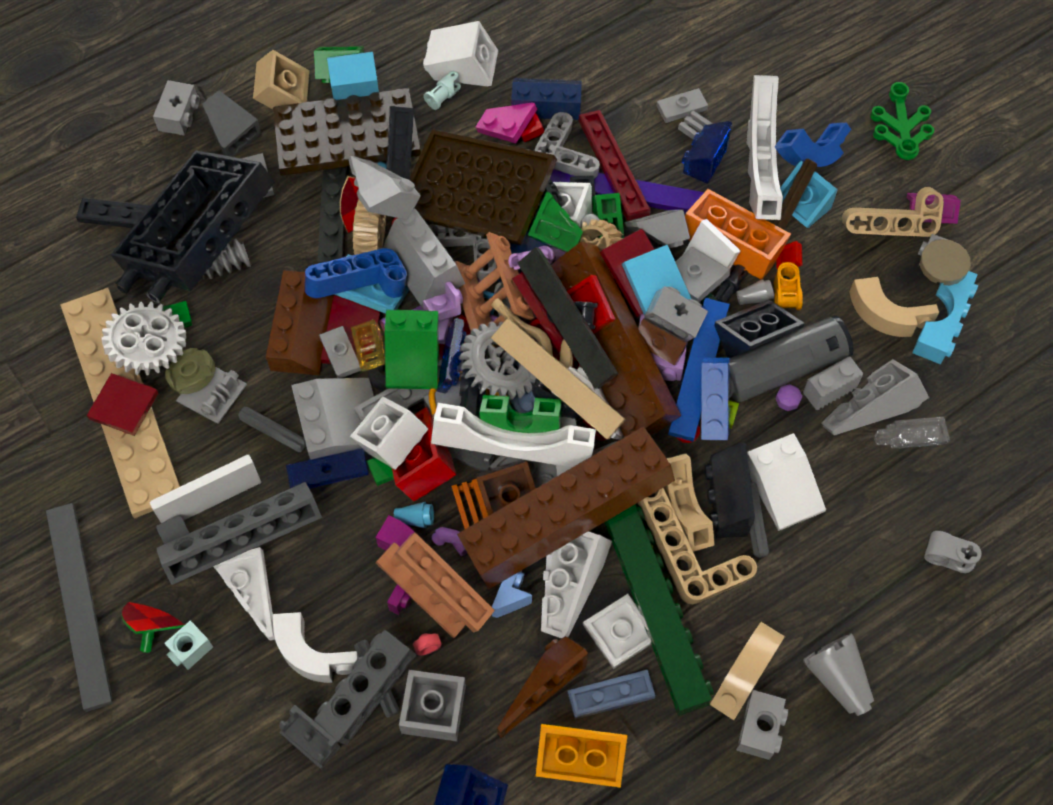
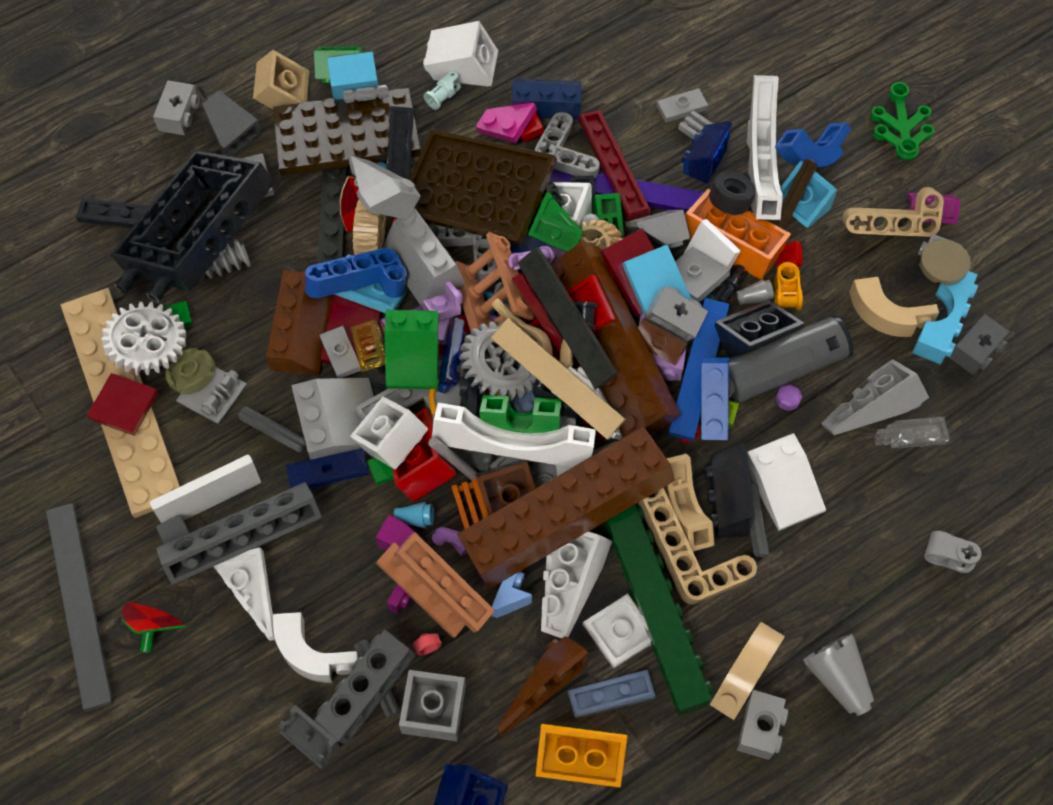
(188, 634): light aqua brick -> none
(366, 93): none -> light grey axle
(453, 458): none -> light grey bar
(732, 193): none -> black tyre
(832, 383): light grey brick -> none
(979, 345): none -> dark grey brick

